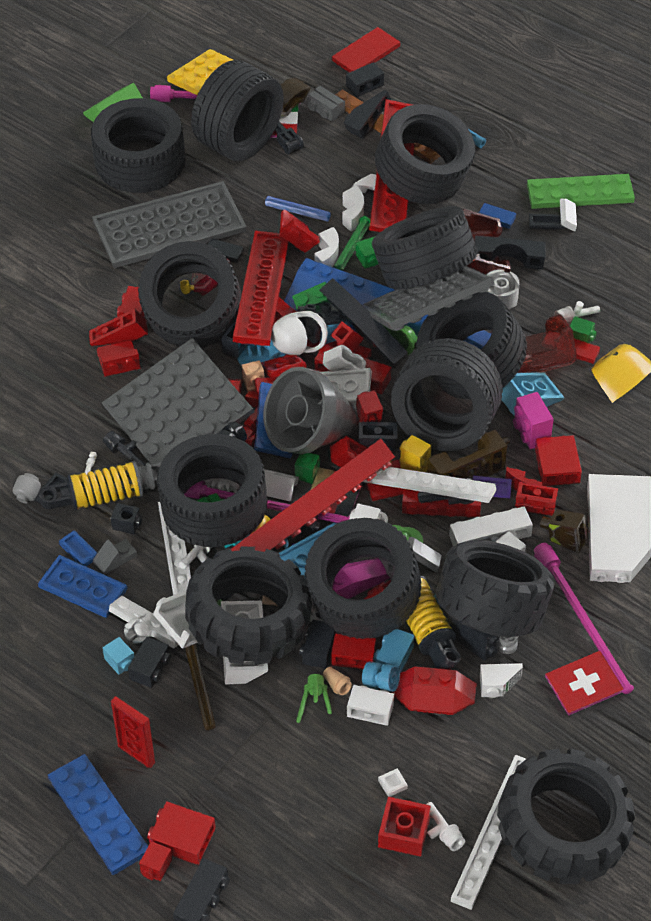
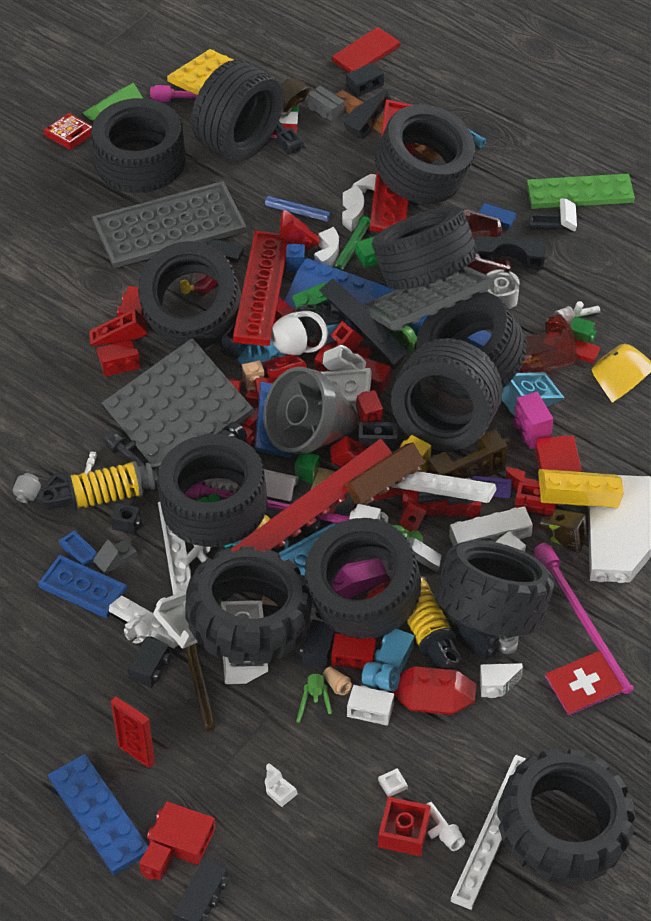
(65, 128): none -> red container
(118, 655): medium azure brick -> none
(277, 787): none -> white slope
(294, 256): none -> blue brick
(384, 473): none -> reddish brown brick
(414, 509): none -> red brick
(580, 488): none -> yellow slope

